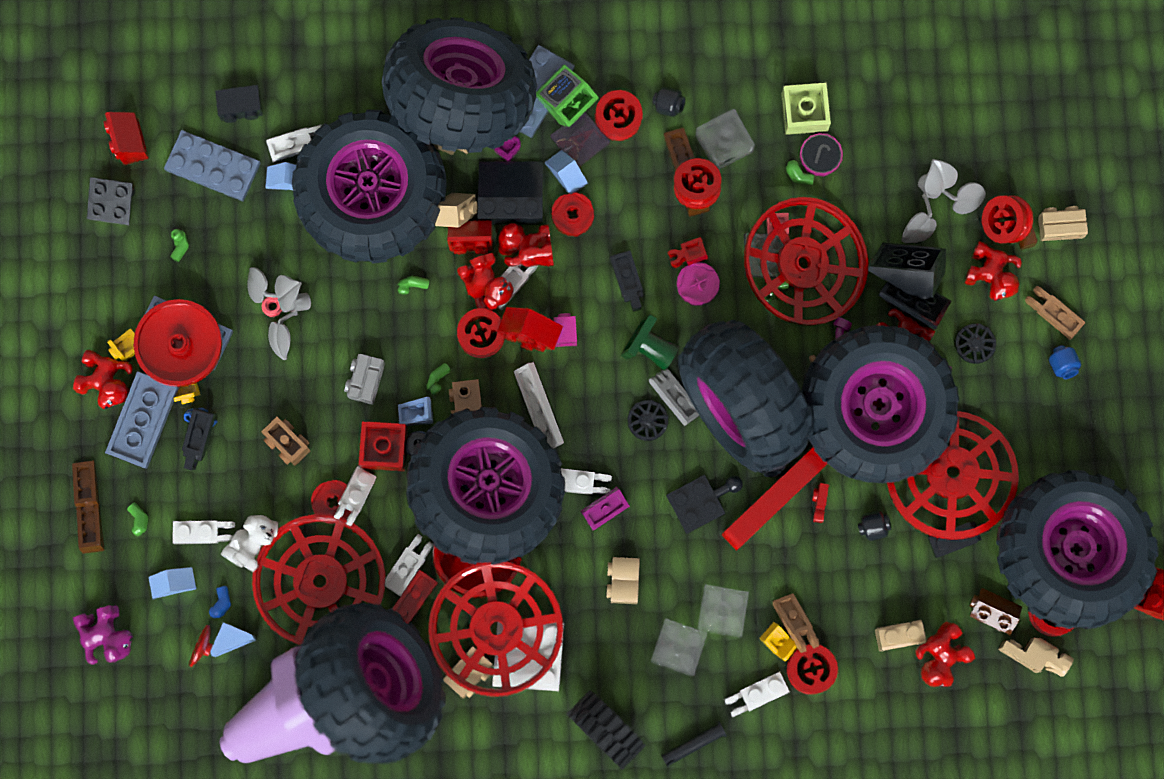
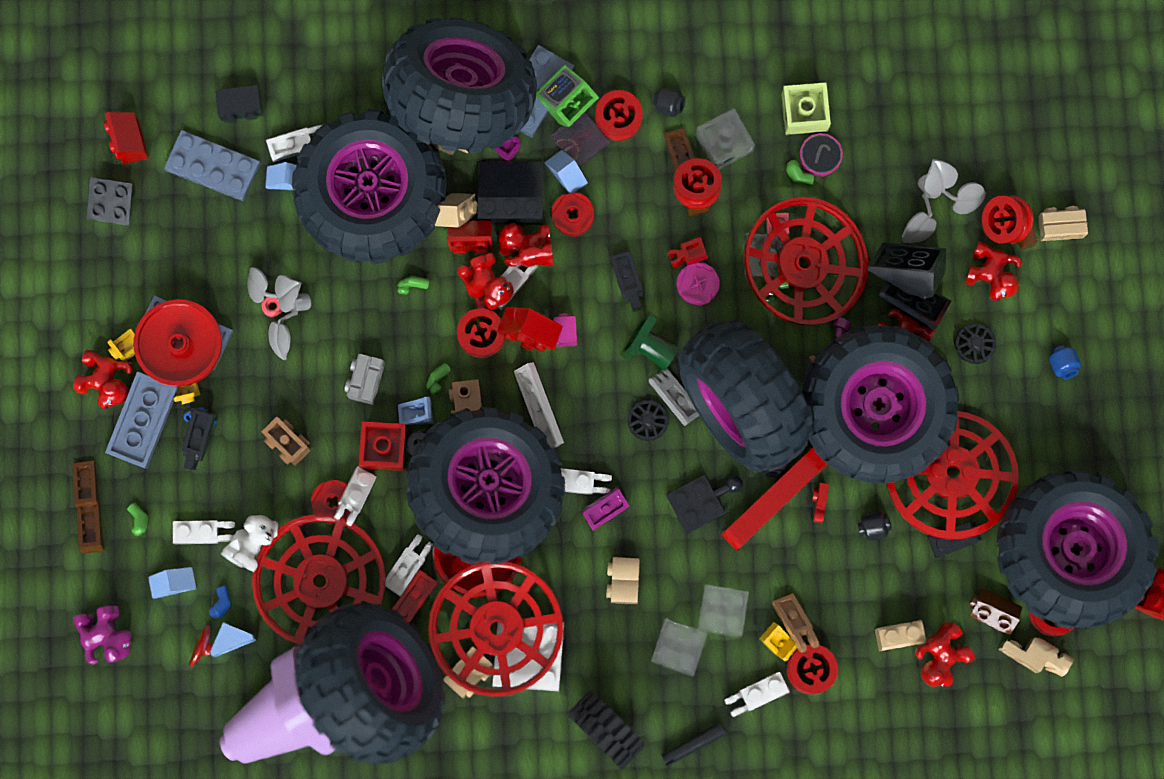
(181, 243): bright green arm -> none
(1056, 313): medium nougat hinge -> none

